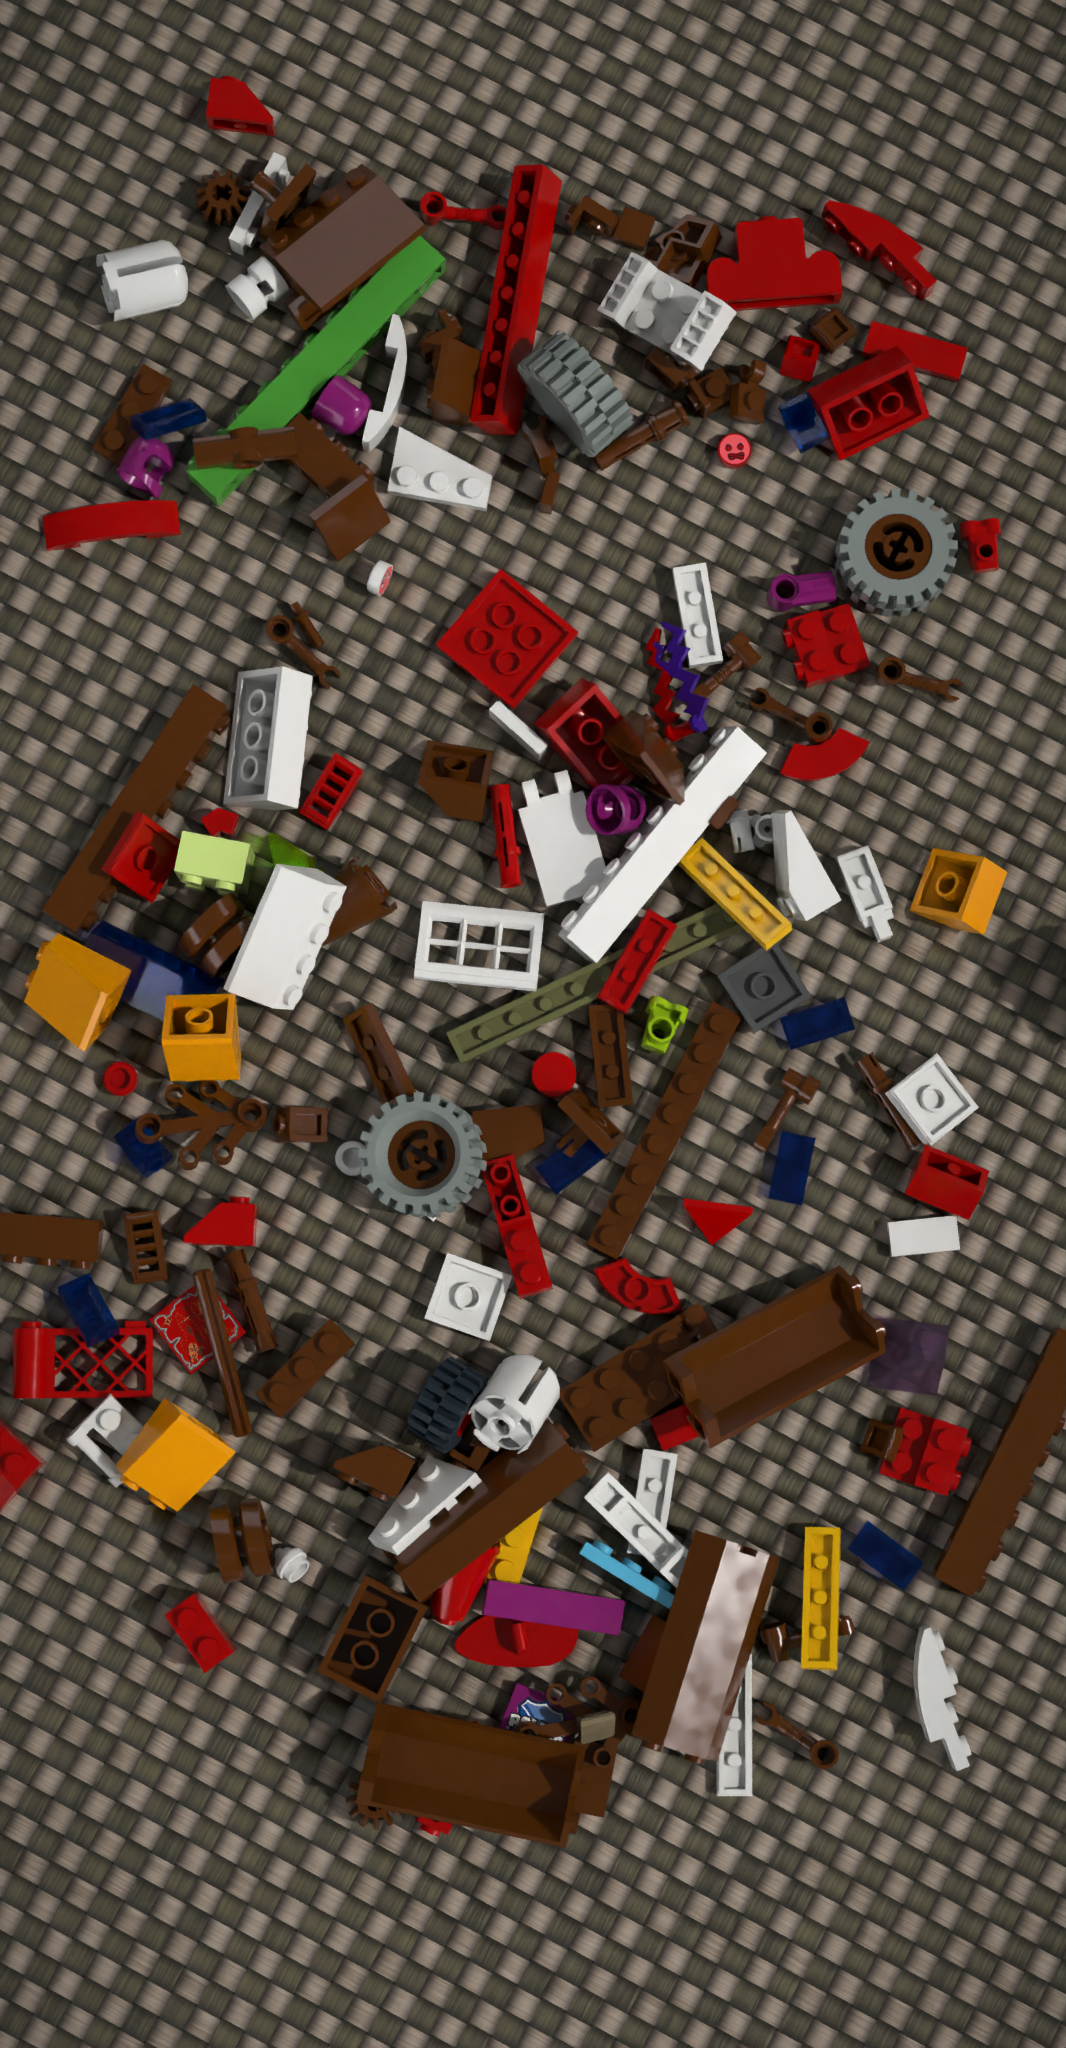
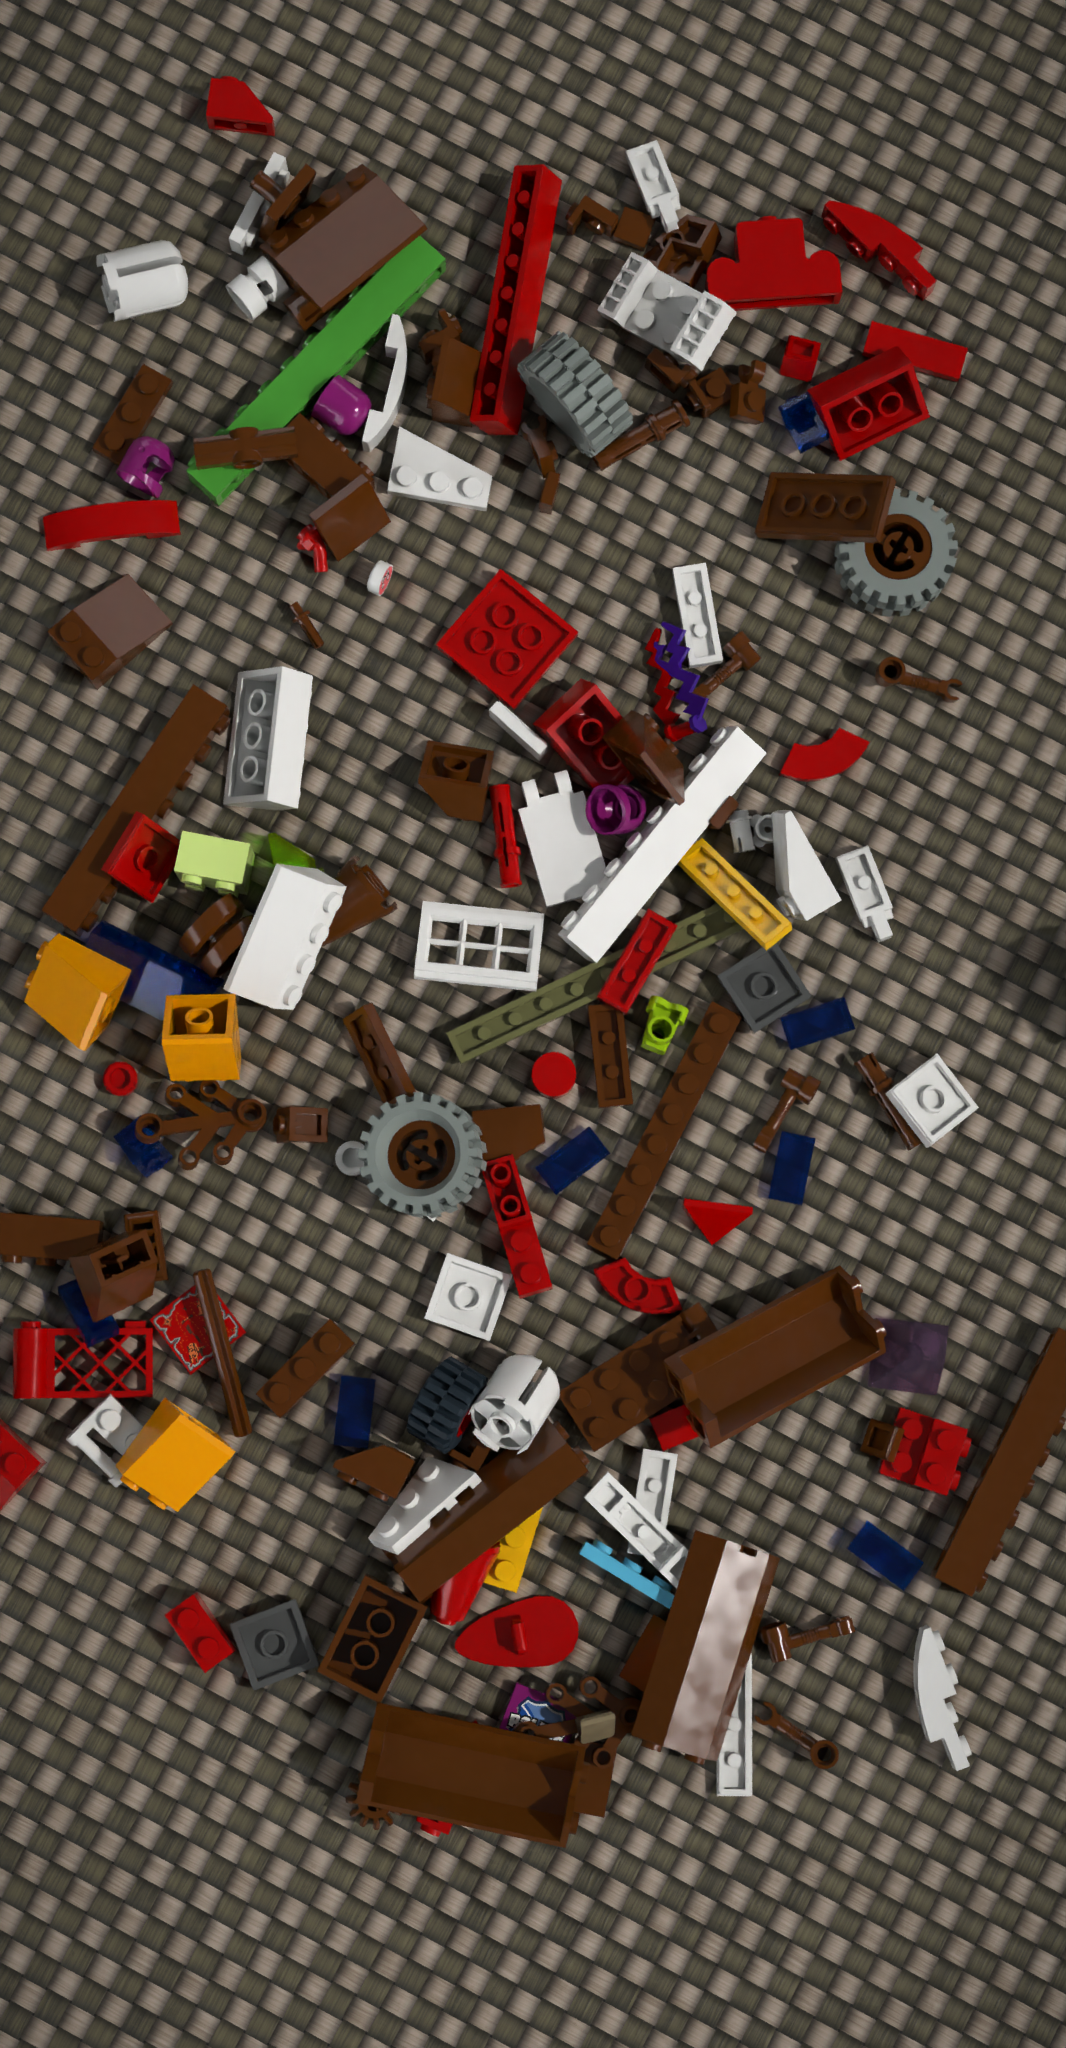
(109, 630): none -> reddish brown slope
(116, 1273): none -> reddish brown slope
(168, 419): clear blue tile -> none
(220, 822): red piece -> none
(224, 187): reddish brown gear -> none
(226, 1225): red slope -> none
(246, 1288): reddish brown pin -> none
(247, 1539): reddish brown wheel -> none
(274, 1644): none -> dark grey plate
(290, 1563): white plate -> none
(294, 645): reddish brown brick -> none
(310, 540): none -> red plate
(321, 785): red slope -> none
(354, 1412): none -> clear blue plate
(437, 203): red brick -> none
(553, 1606): magenta tile -> none
(589, 1123): reddish brown tile -> none
(655, 183): none -> white hinge
(734, 450): tile -> none
(799, 720): reddish brown brick -> none
(804, 590): magenta piece -> none
(821, 1598): yellow plate -> none
(825, 507): none -> reddish brown tile
(825, 645): red plate -> none
(833, 330): reddish brown tile -> none
(923, 1236): white tile -> none
(947, 1182): red brick -> none
(959, 890): light orange slope -> none
(982, 536): red plate -> none

